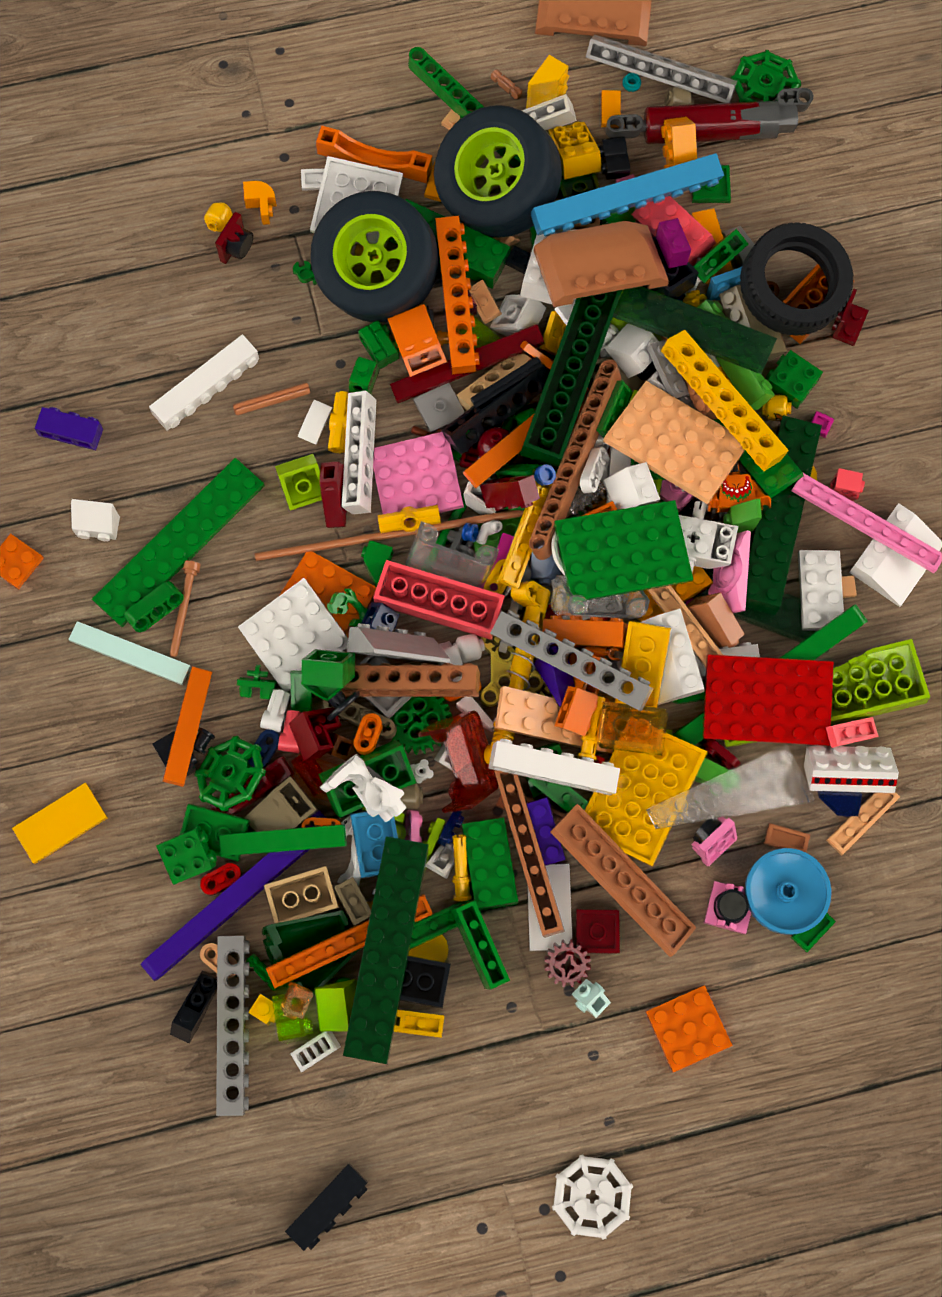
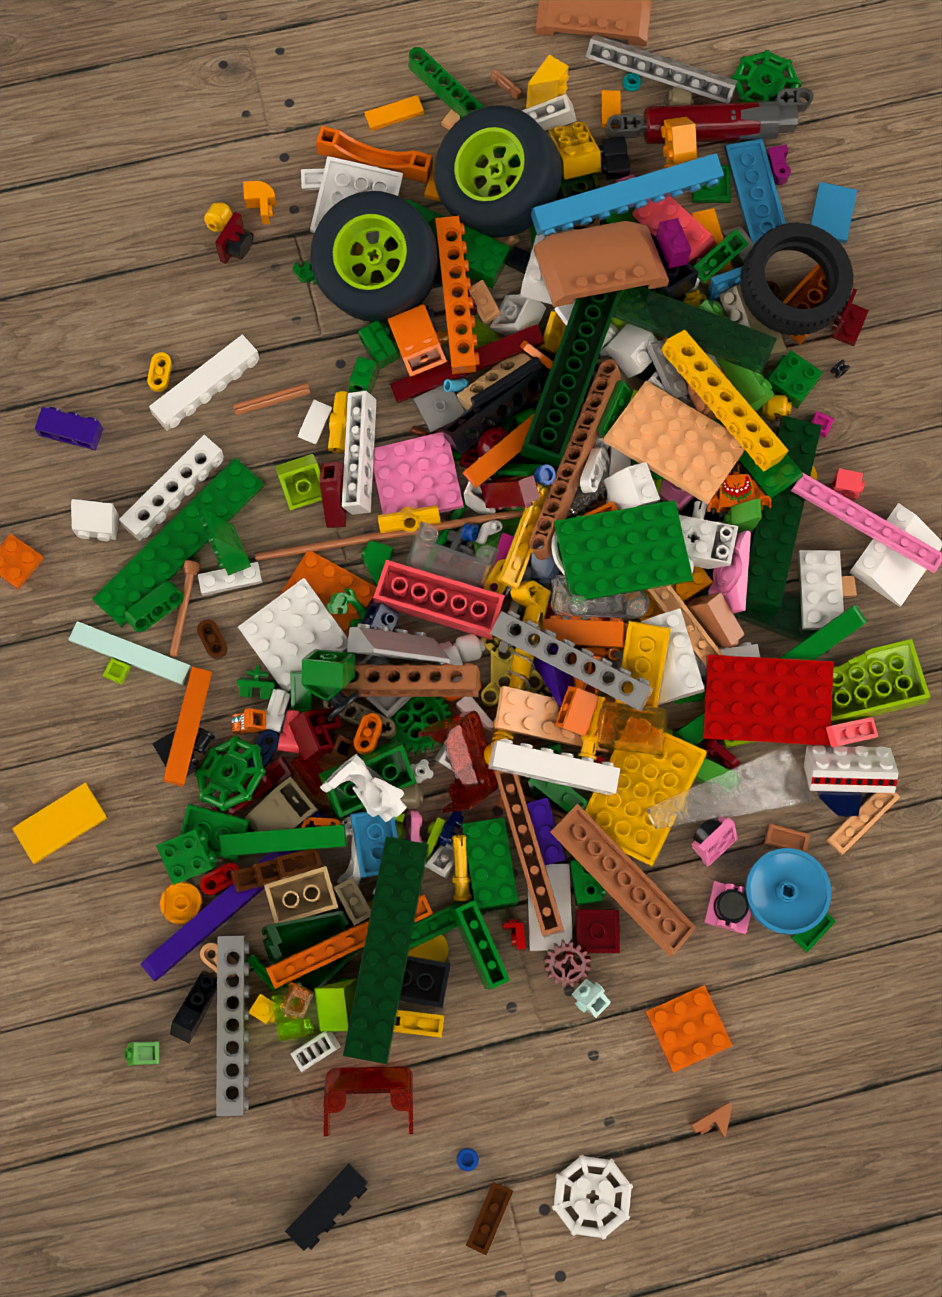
(116, 671): none -> lime tile
(142, 1053): none -> bright green bracket
(159, 373): none -> yellow plate
(181, 903): none -> light orange tile
(202, 448): none -> white brick
(212, 640): none -> reddish brown plate
(219, 580): none -> white plate
(225, 543): none -> green slope
(246, 722): none -> orange leg
(276, 869): none -> reddish brown slope
(368, 1080): none -> clear red windscreen
(394, 113): none -> light orange tile
(455, 385): none -> medium azure pin
(467, 1159): none -> blue tile
(489, 1218): none -> reddish brown plate
(518, 937): none -> red bracket
(585, 886): none -> green brick
(719, 1117): none -> nougat slope
(754, 187): none -> dark azure plate
(779, 168): none -> magenta leg
(834, 210): none -> dark azure tile
(840, 369): none -> black bush

